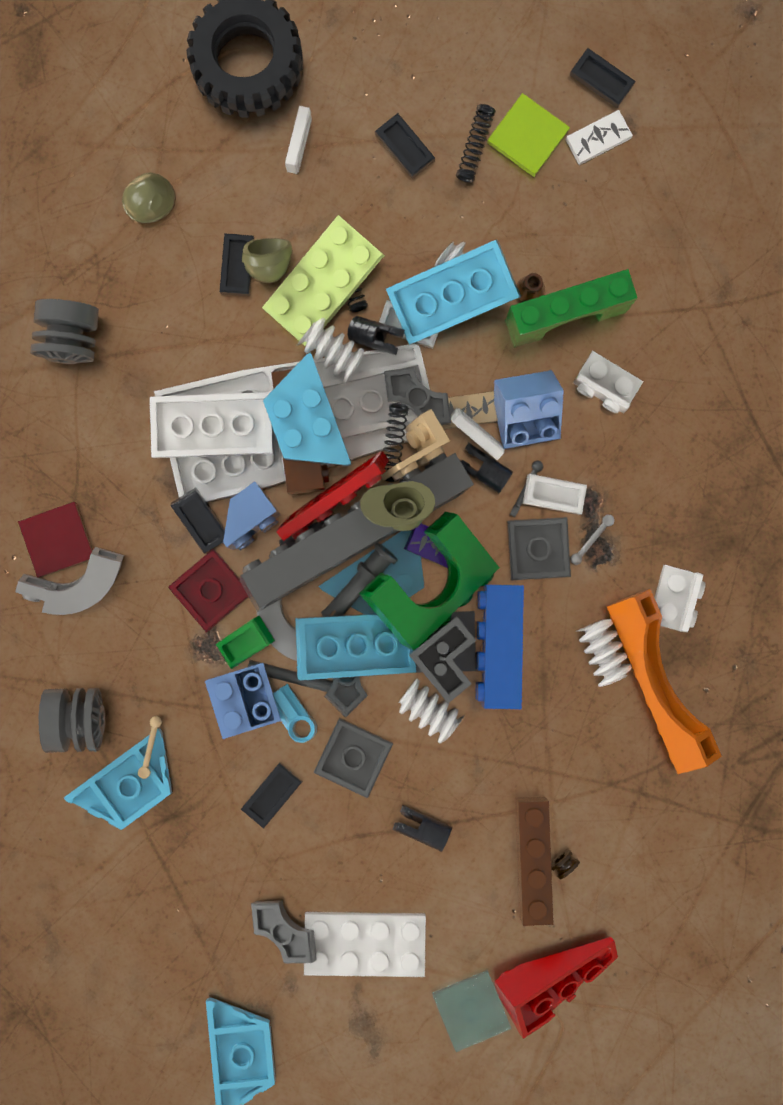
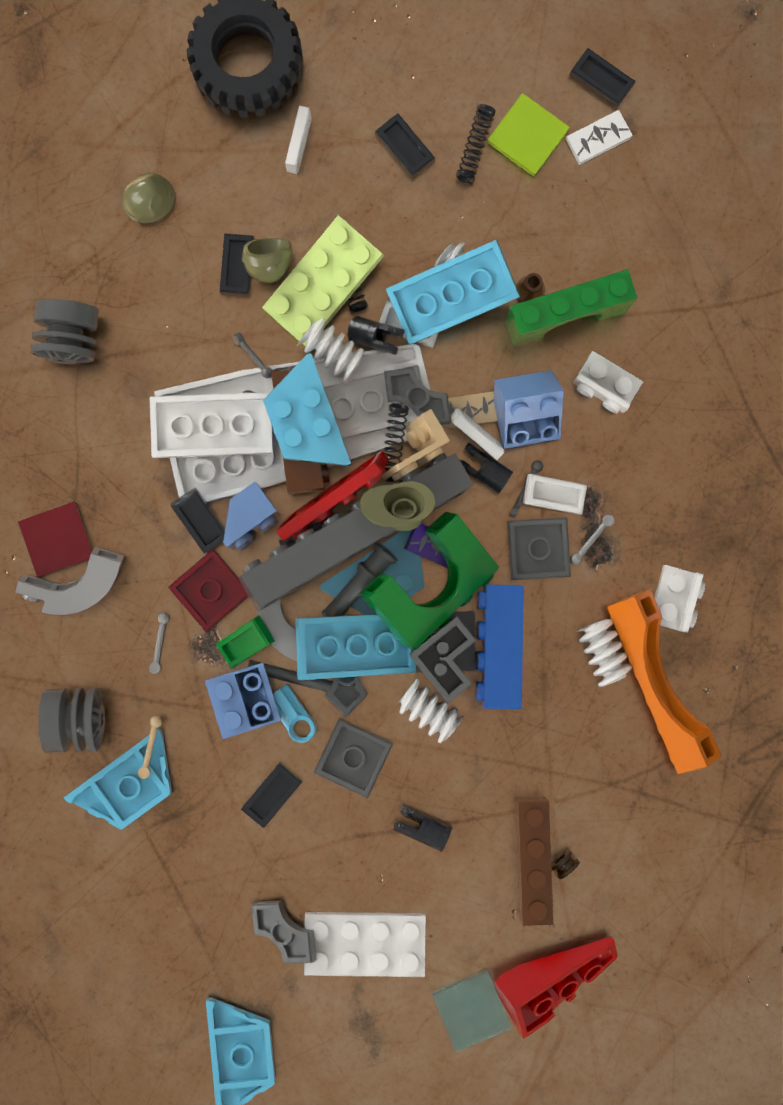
(155, 667): none -> light grey hinge
(239, 340): none -> dark grey hinge

